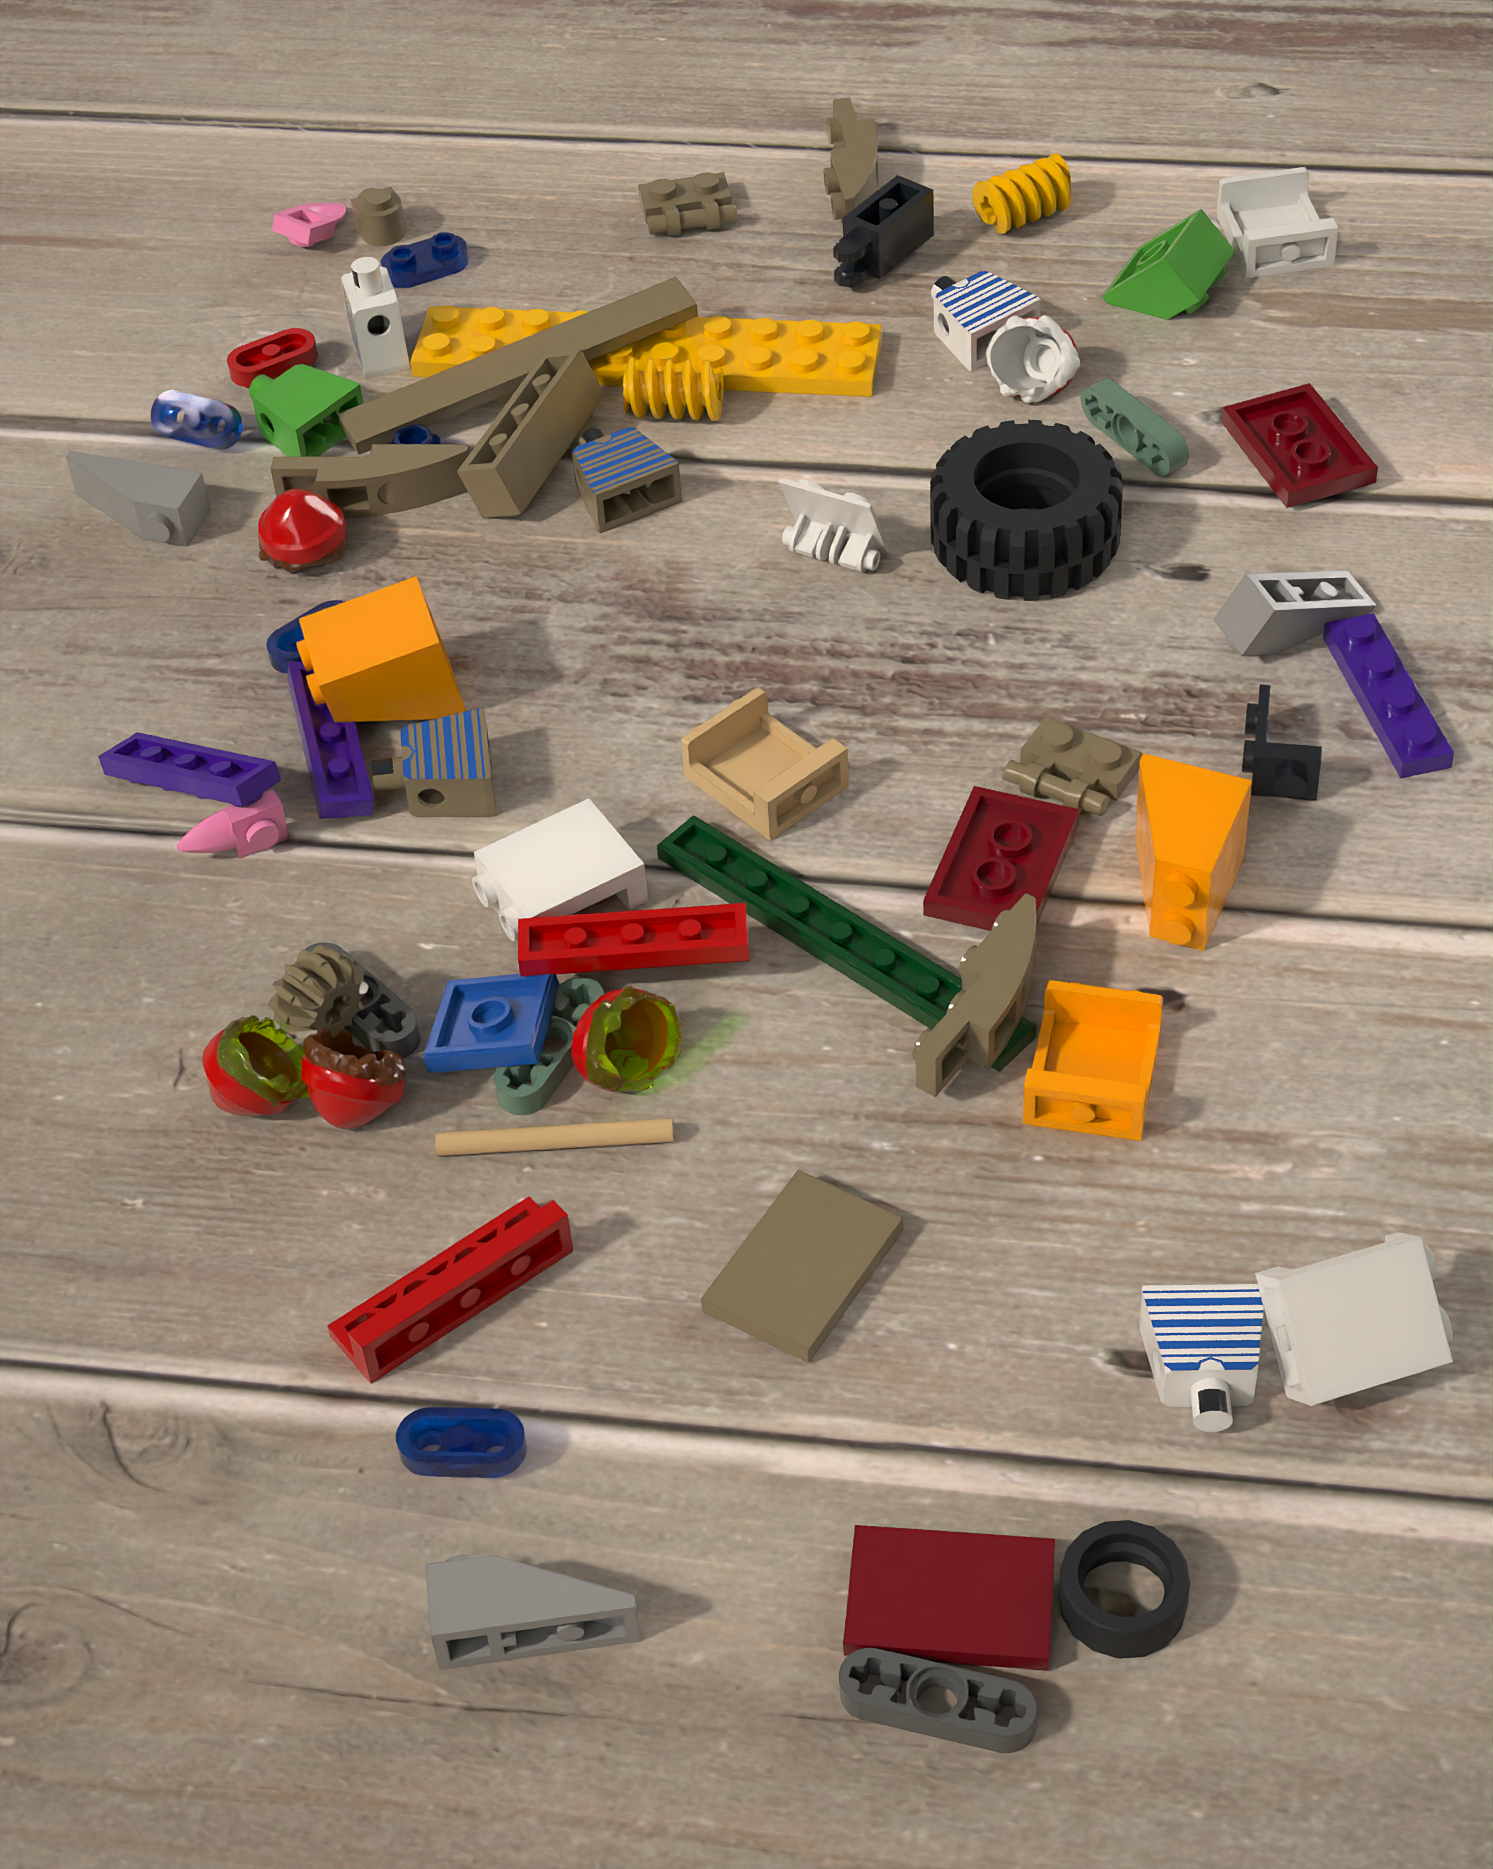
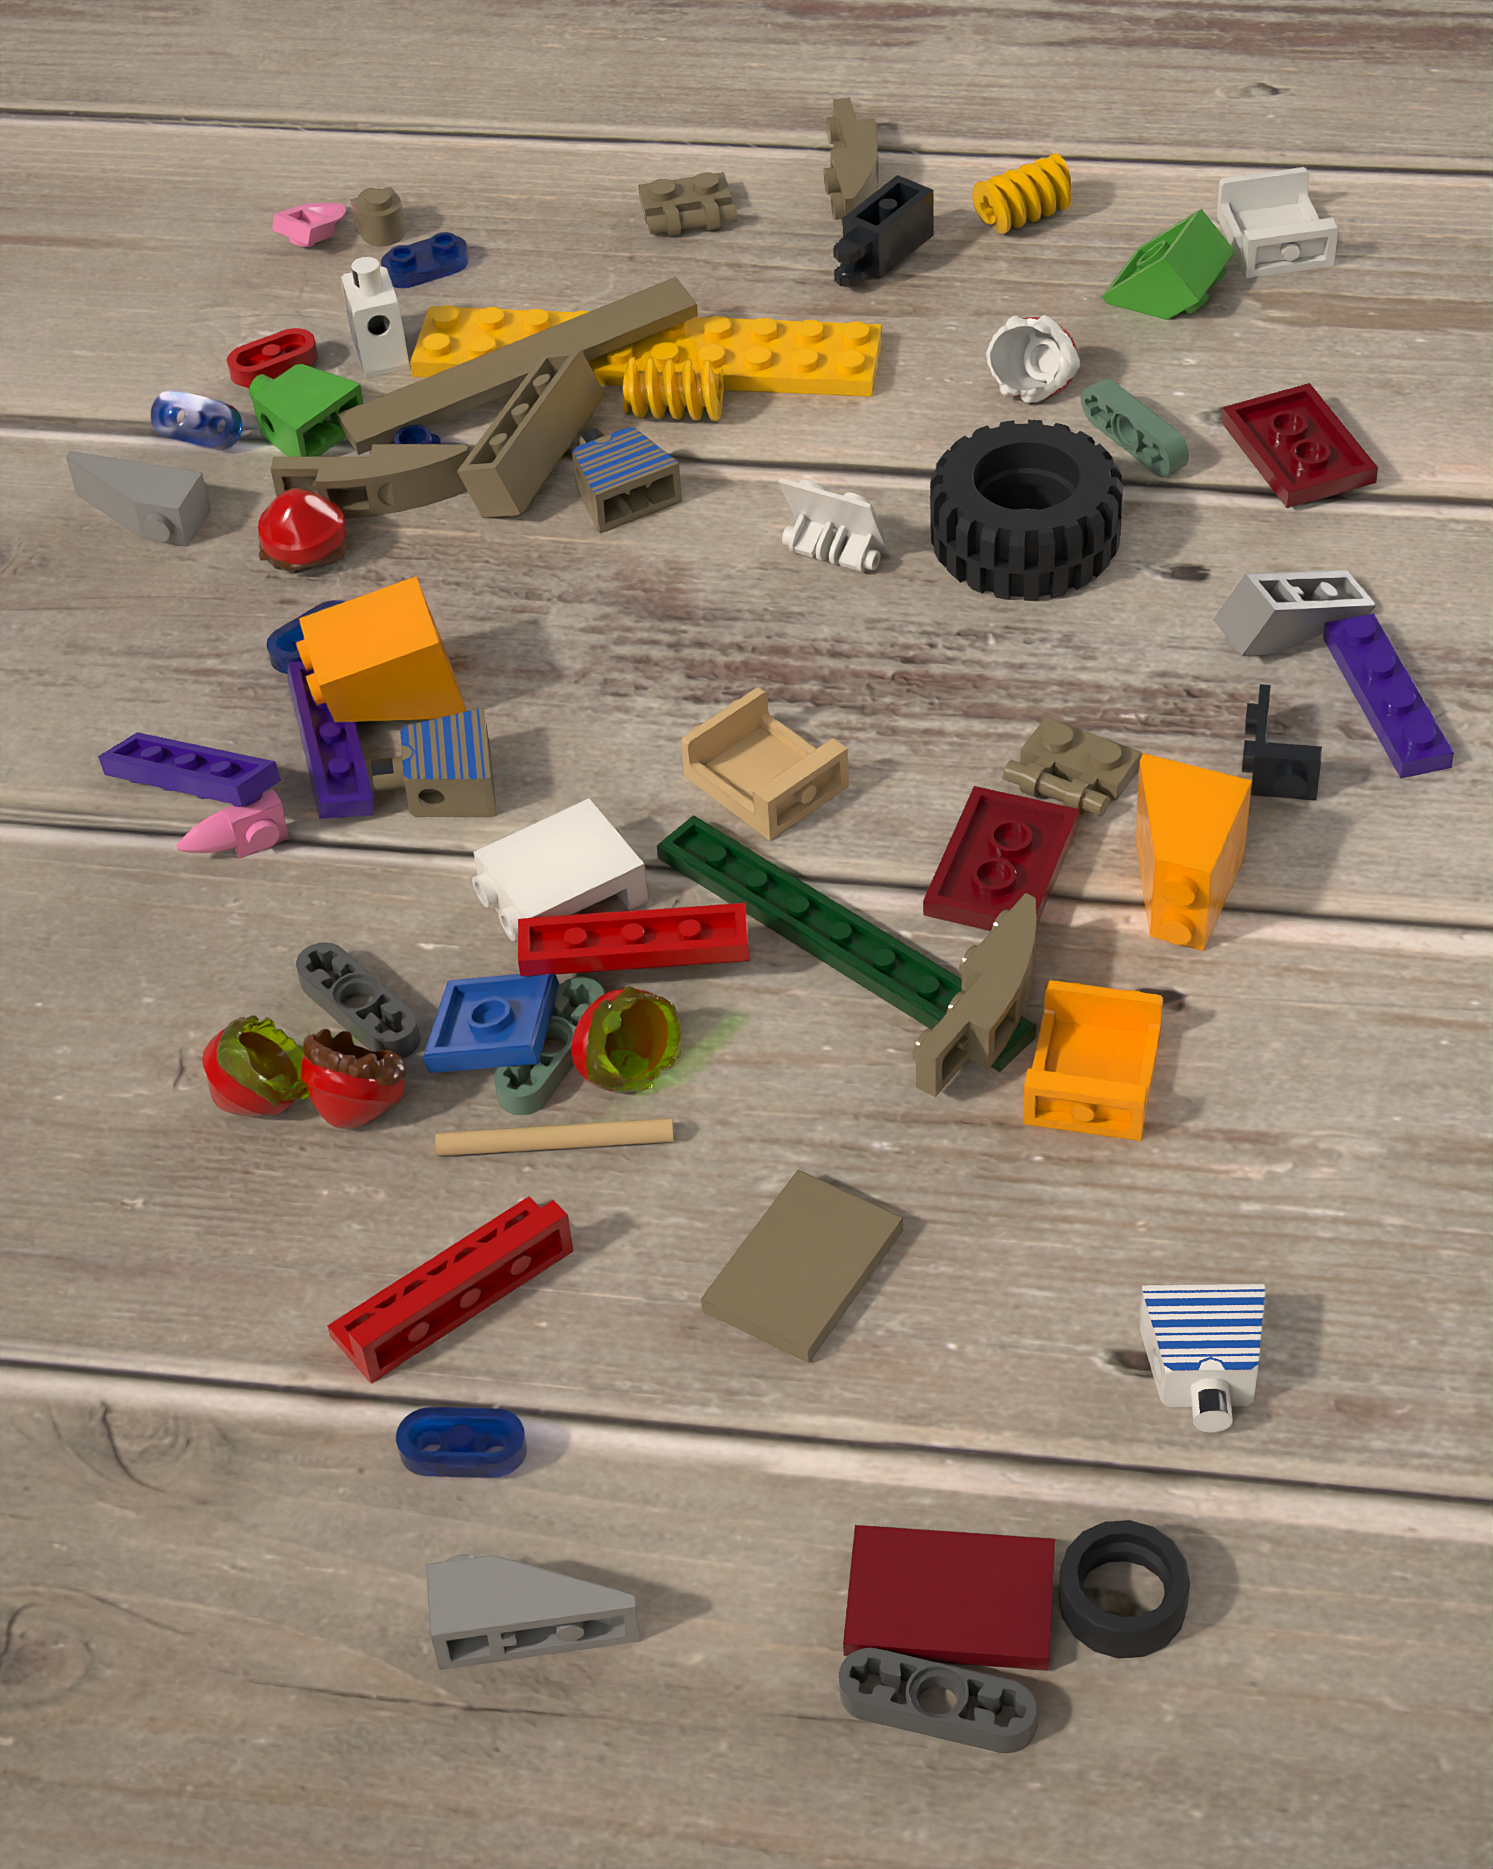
(318, 993): dark tan gear -> none
(974, 310): white torso -> none
(1356, 1319): white panel -> none

